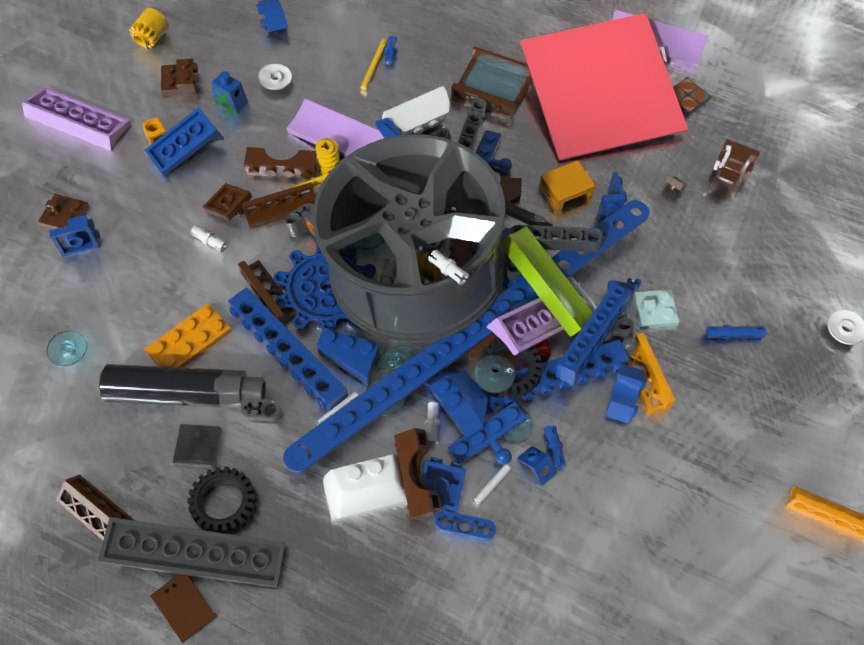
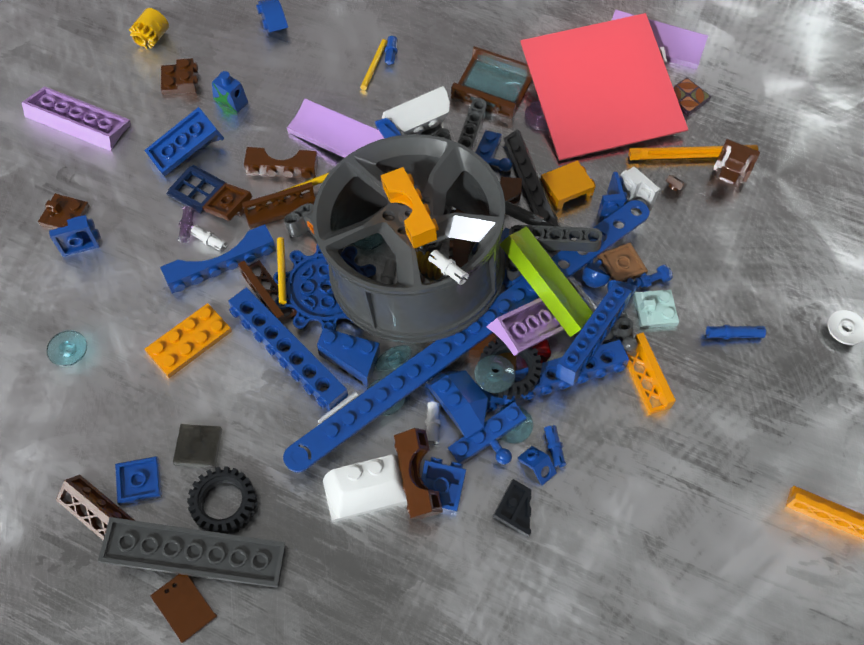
(138, 480): none -> blue tile
(153, 129): light orange brick -> none
(184, 274): none -> blue arch
(186, 224): none -> clear purple pin
(187, 387): black piece -> none
(188, 200): none -> dark blue piece
(275, 76): white dish -> none
(281, 271): none -> yellow bar
(327, 154): yellow piece -> none
(400, 189): none -> light orange arch
(479, 535): blue beam -> none
(492, 484): white piece -> none
(515, 508): none -> black wing
(530, 178): none -> dark grey plate
(533, 119): none -> clear purple tile
(594, 276): none -> blue piece
(622, 263): none -> medium nougat tile
(625, 393): blue brick -> none
(639, 187): none -> white plate
(663, 273): none -> blue bar
(677, 152): none -> light orange piece

